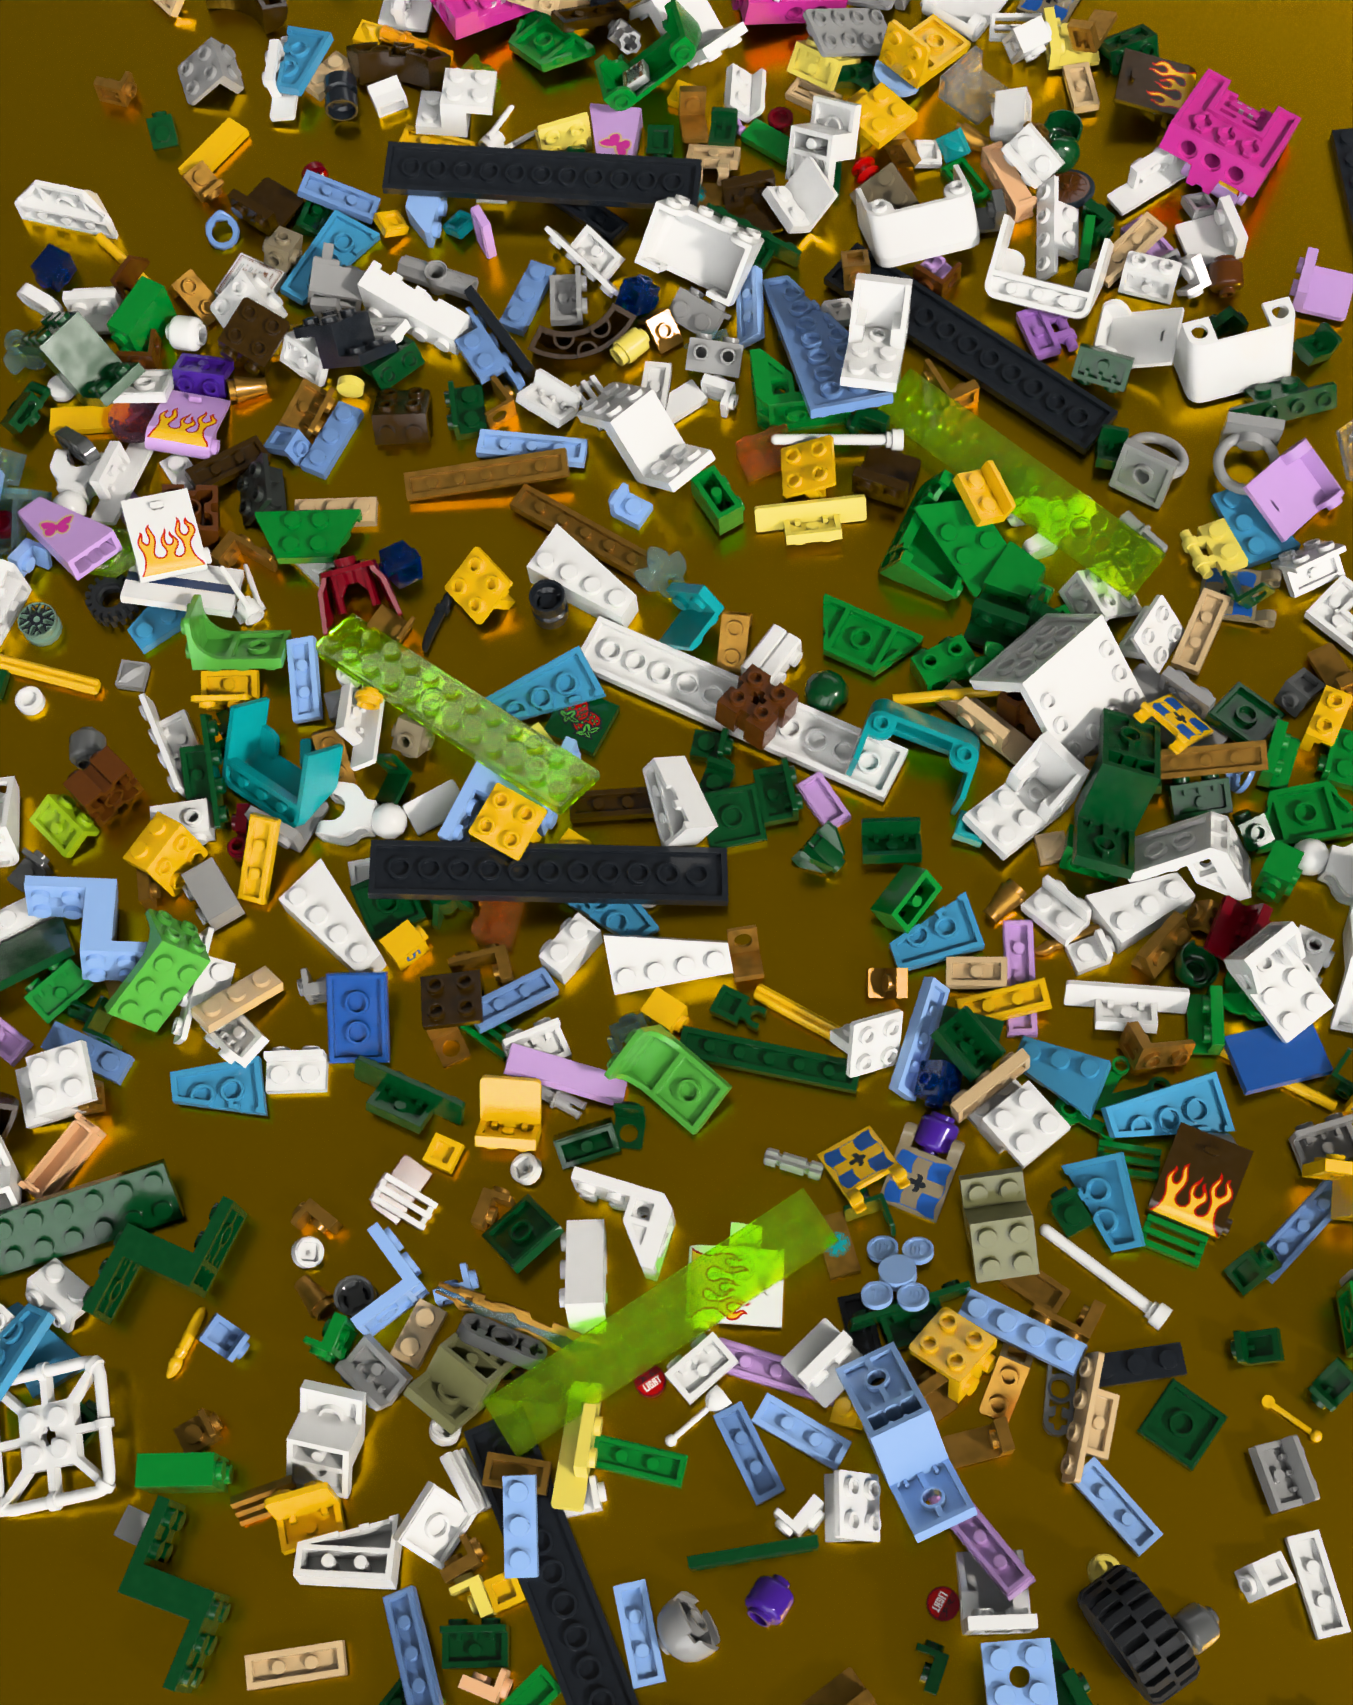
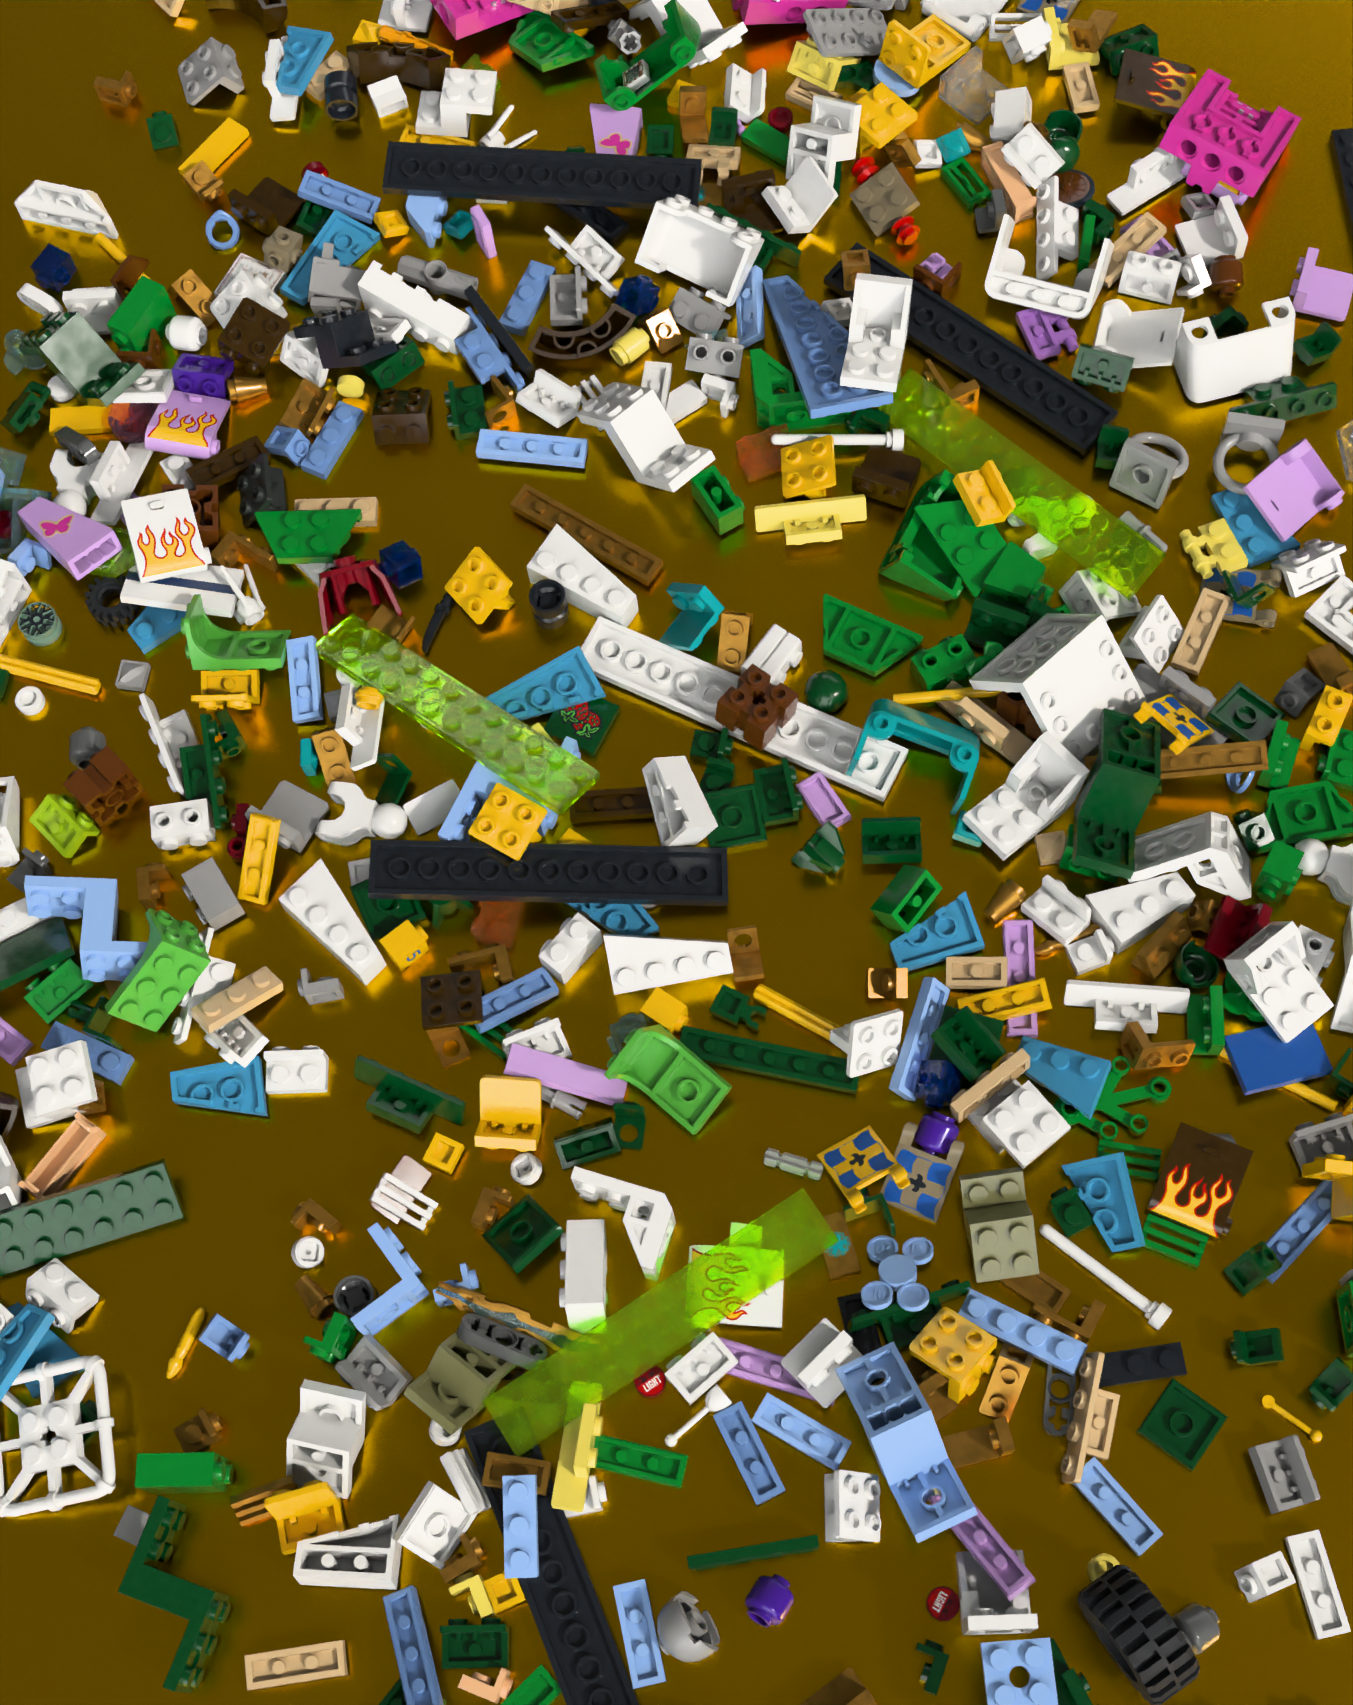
(142, 1250): dark green bracket -> none
(166, 852): yellow bracket -> none
(266, 778): teal windscreen -> none
(358, 1016): blue tile -> none
(411, 737): dark tan brick -> none
(419, 1334): tan plate -> none
(486, 474): pearl gold plate -> none
(564, 133): light yellow bracket -> none
(629, 507): light blue bracket -> none
(660, 569): clear light blue plate -> none
(808, 1518): white bracket -> none
(844, 1414): yellow plate -> none
(920, 229): white windscreen -> none
(1160, 1112): dark azure wing -> none
(1199, 796): dark green bracket -> none

